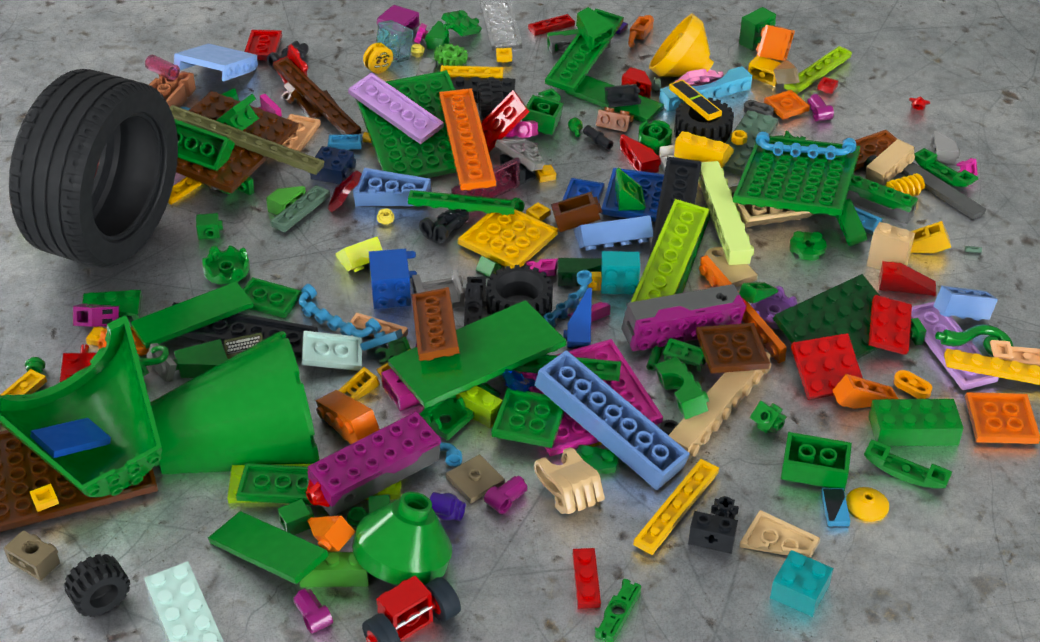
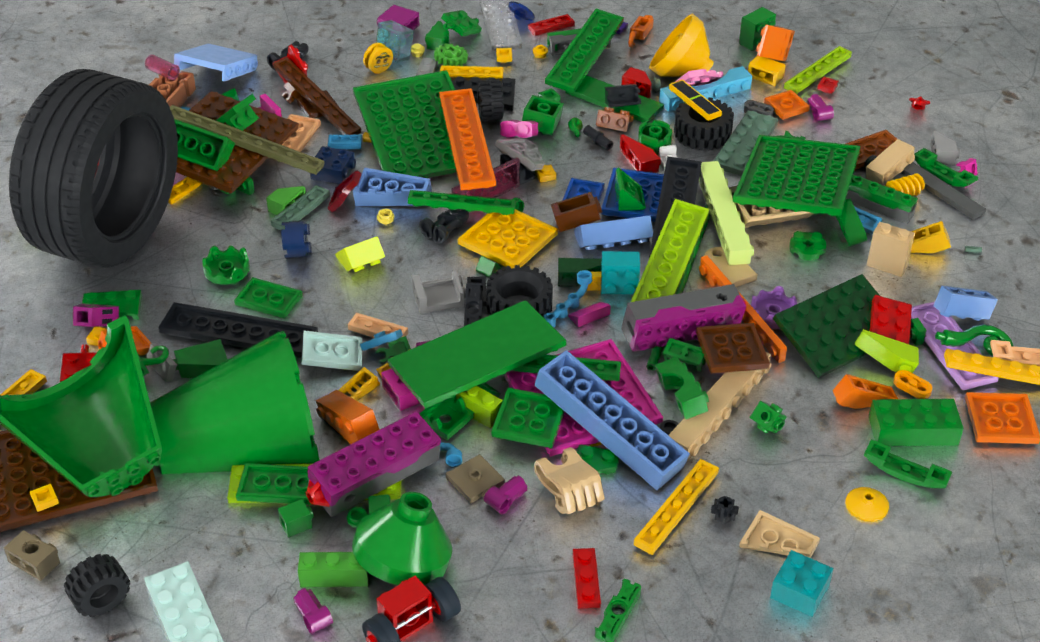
(35, 364): green plate -> none
(70, 437): blue tile -> none
(191, 314): green tile -> none
(208, 226): green brick -> none
(237, 345): slope -> none
(263, 43): red plate -> none
(268, 547): green tile -> none
(295, 239): none -> dark blue brick
(331, 532): orange slope -> none
(334, 322): dark azure bar -> none
(391, 277): blue container -> none
(396, 108): lavender plate -> none
(421, 33): dark pink plate -> none
(434, 324): dark orange plate -> none
(447, 506): dark purple piece -> none
(503, 119): red plate -> none
(517, 381): clear blue plate -> none
(521, 11): none -> clear blue dish
(538, 211): yellow plate -> none
(540, 51): none -> yellow plate
(548, 266): dark pink plate -> none
(579, 326): blue slope -> none
(594, 27): green slope -> none
(701, 149): yellow slope -> none
(713, 532): black brick -> none
(739, 137): yellow tile -> none
(756, 291): green slope -> none
(786, 73): dark tan slope -> none
(813, 150): dark azure bar -> none
(816, 461): green brick -> none
(824, 363): red plate -> none
(835, 507): tile -> none
(888, 351): none -> lime slope
(904, 279): red slope -> none

